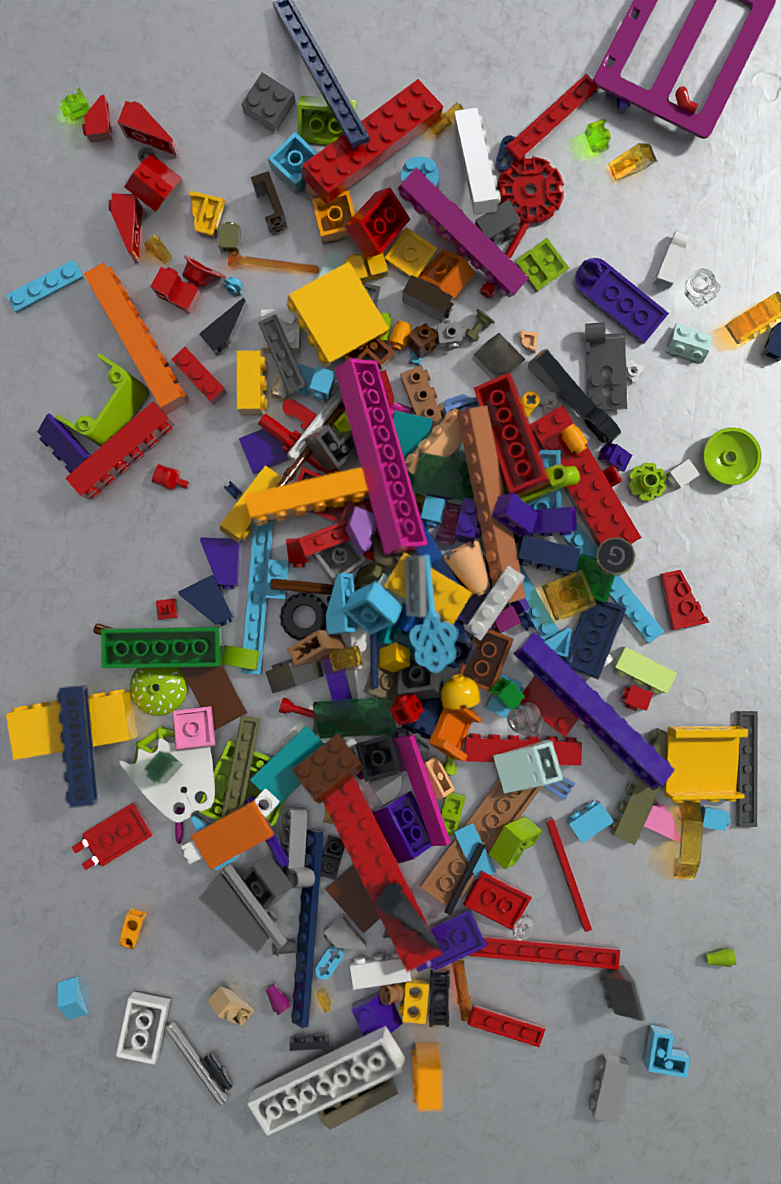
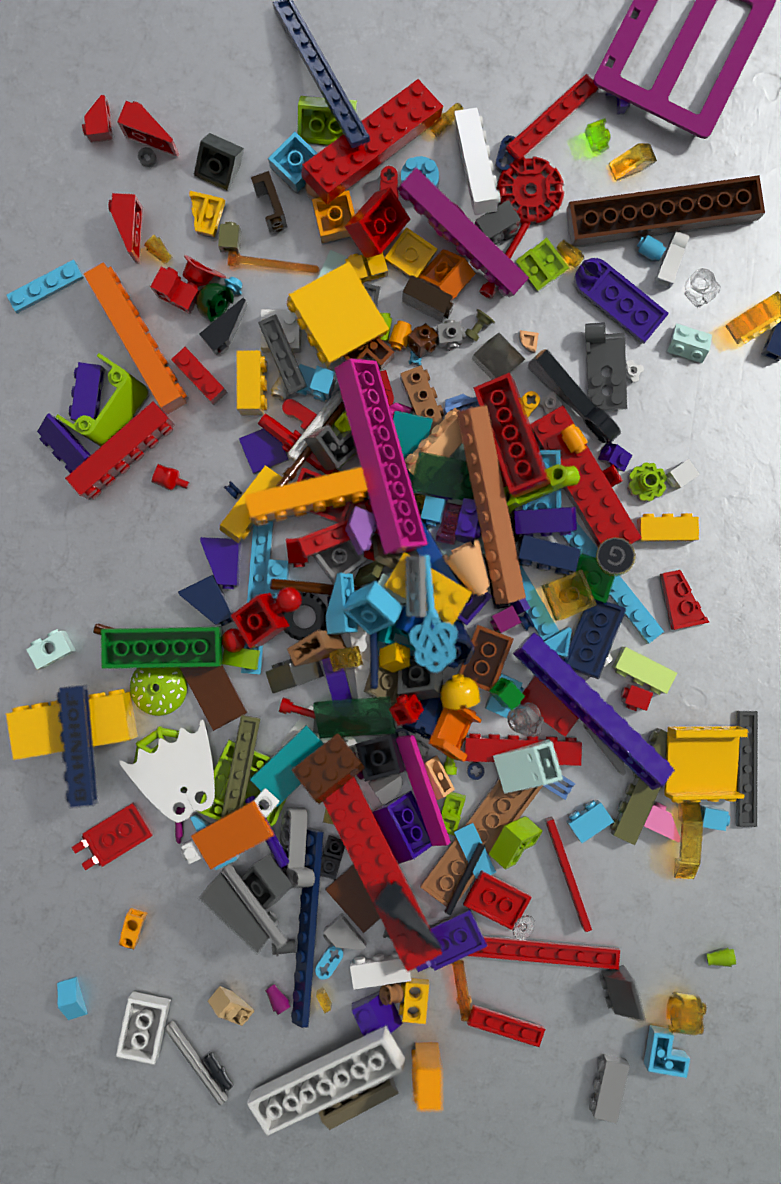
(40, 655): none -> light aqua brick
(75, 106): clear neon green brick -> none
(87, 391): none -> dark purple brick
(152, 182): red slope -> none
(162, 767): clear green brick -> none
(166, 609): red tile -> none
(193, 728): bright pink tile -> none
(214, 300): none -> dark green cylinder
(218, 161): none -> pearl dark grey slope
(260, 619): none -> red brick
(268, 102): dark grey brick -> none
(314, 1042): black plate -> none
(393, 183): none -> red piece
(439, 1010): black piece -> none
(471, 775): none -> dark blue bush
(494, 602): white plate -> none
(515, 514): dark purple brick -> none
(571, 254): none -> clear yellow cone
(651, 248): none -> medium azure brick
(665, 210): none -> reddish brown brick
(668, 528): none -> yellow brick
(683, 100): red arm -> none
(686, 1014): none -> clear yellow brick
(744, 454): lime dish -> none

